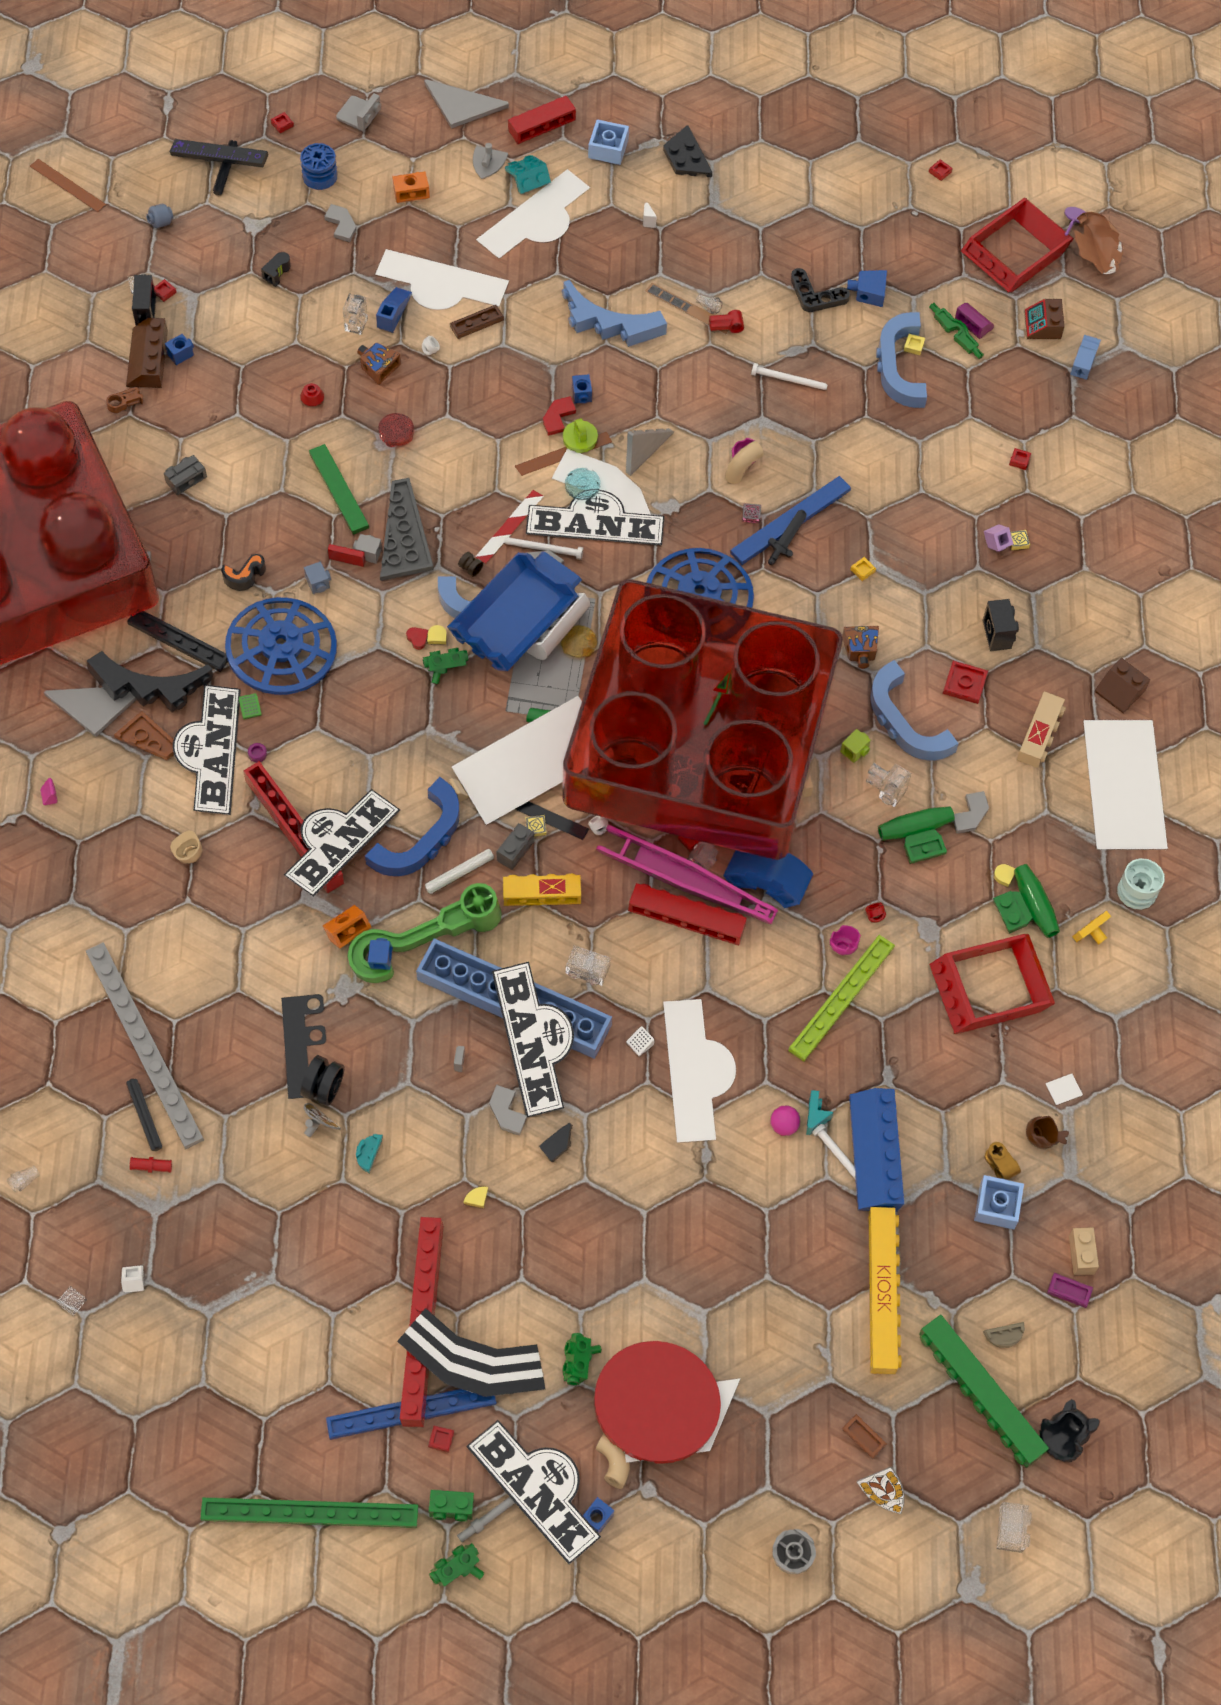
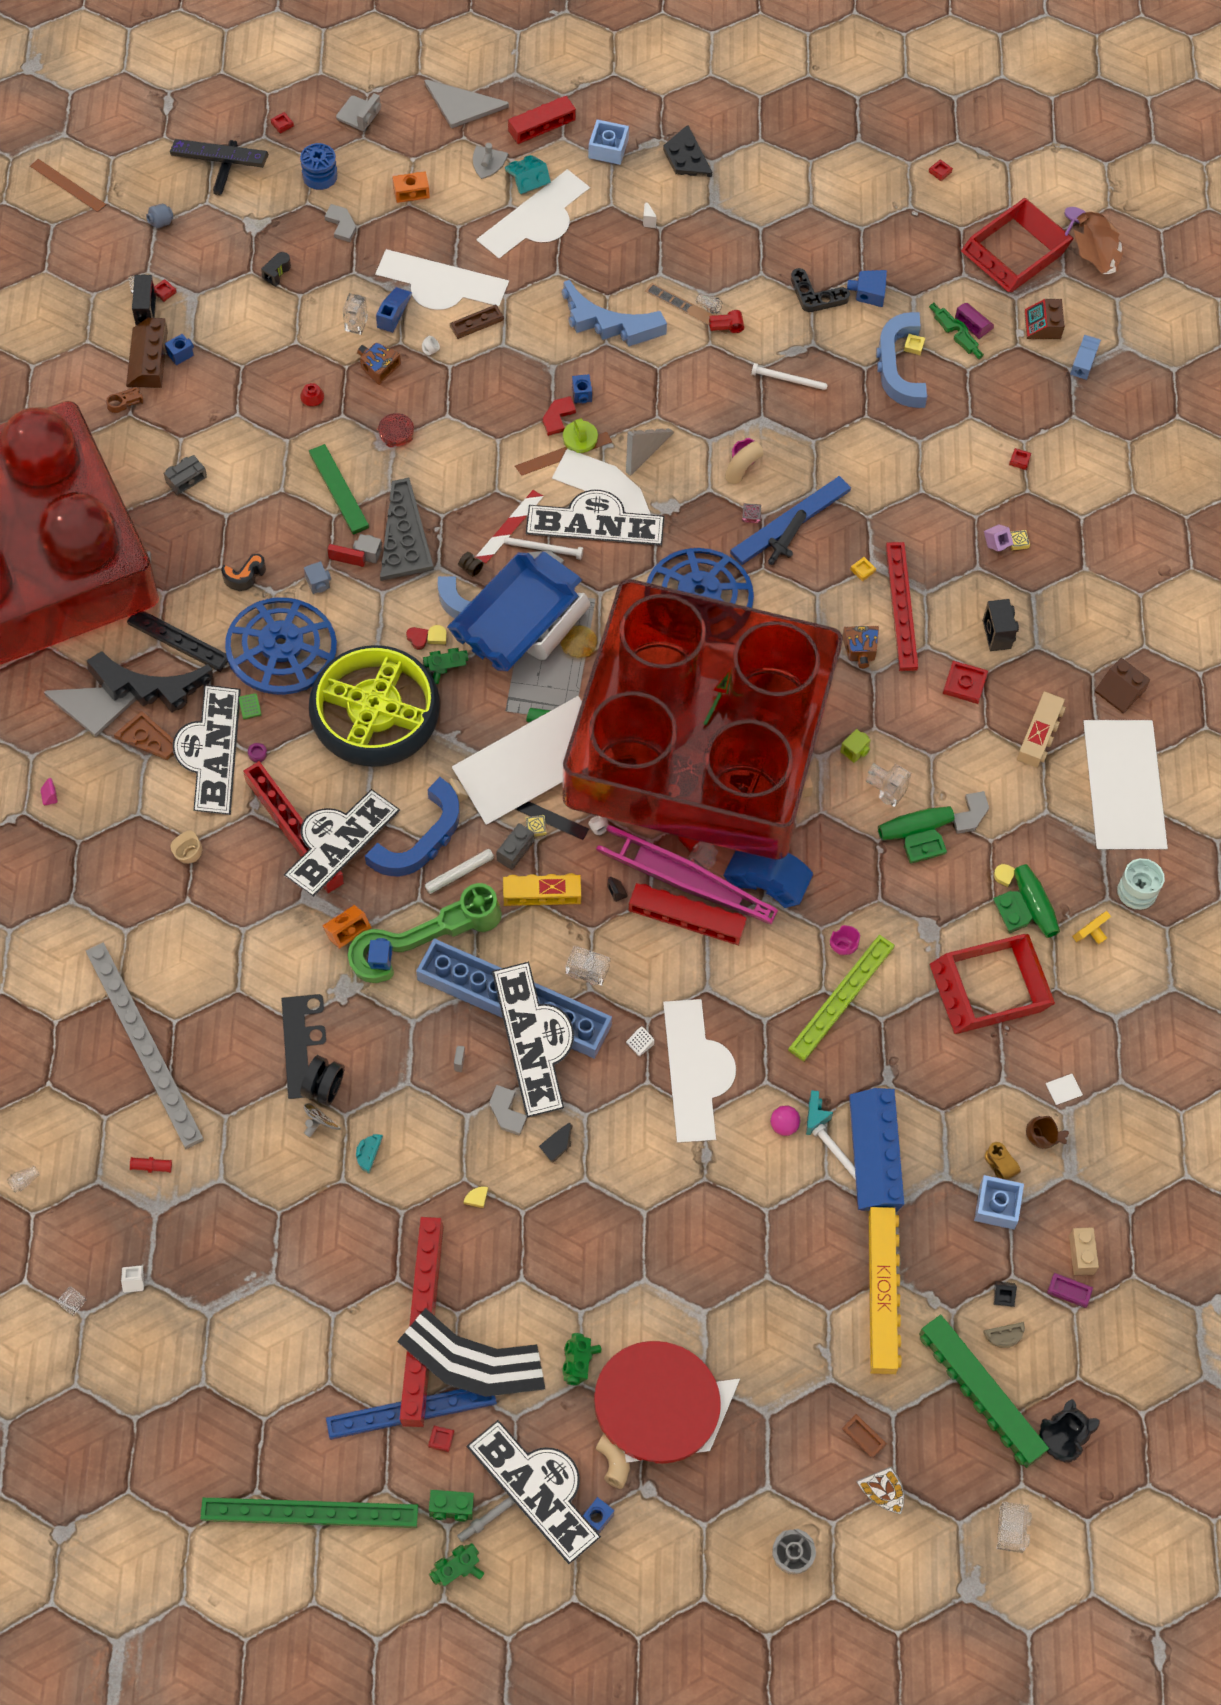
(144, 1115): black axle -> none
(374, 705): none -> neon yellow wheel
(582, 484): clear light blue tile -> none
(616, 889): none -> black slope
(875, 910): red tile -> none
(898, 728): medium blue arch -> none
(901, 606): none -> red plate
(1004, 1293): none -> black slope

